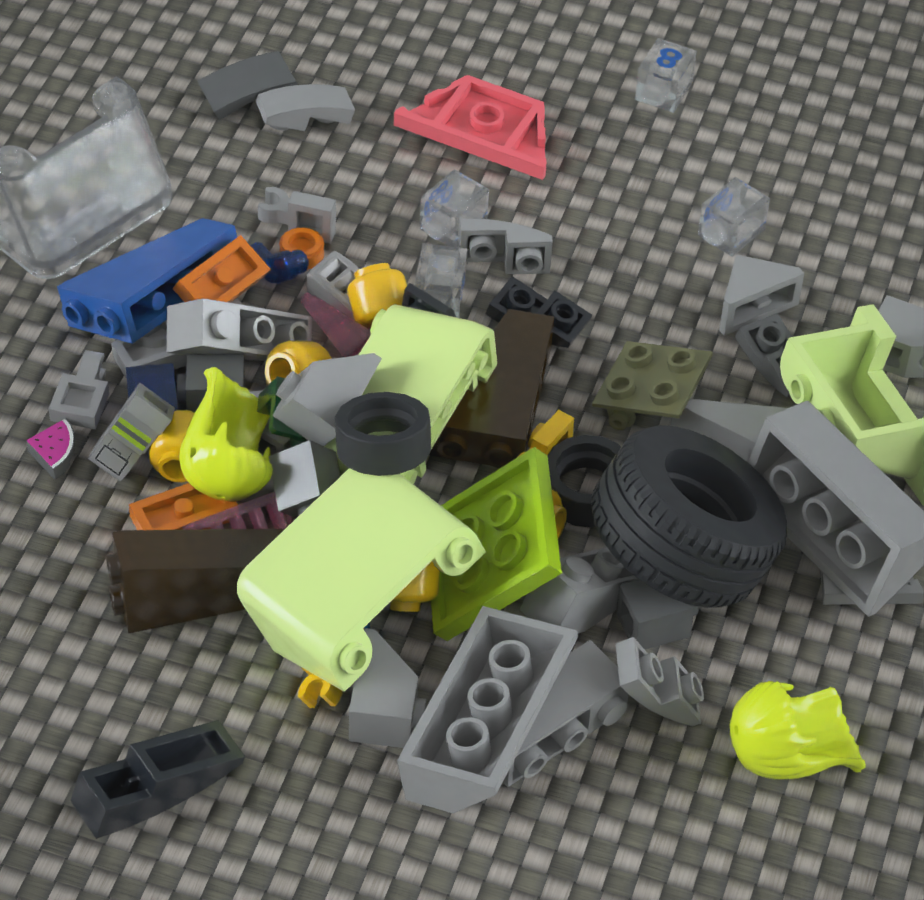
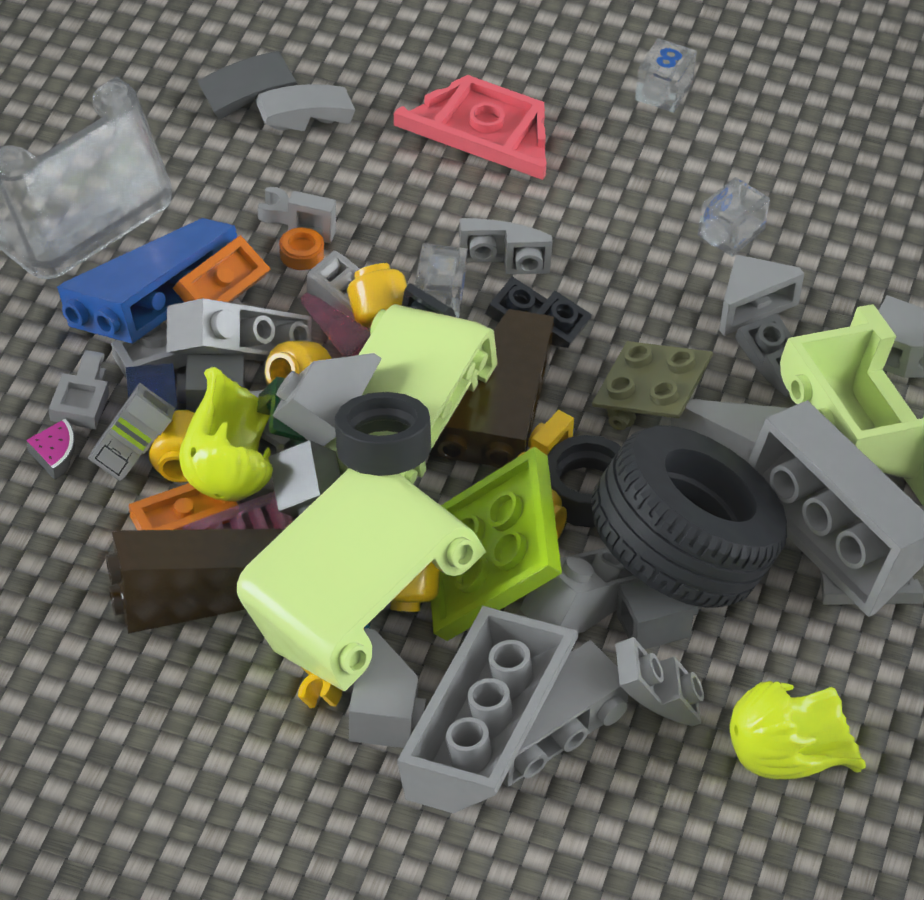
(154, 777): black slope -> none
(283, 265): clear blue arm -> none
(449, 201): clear brick -> none

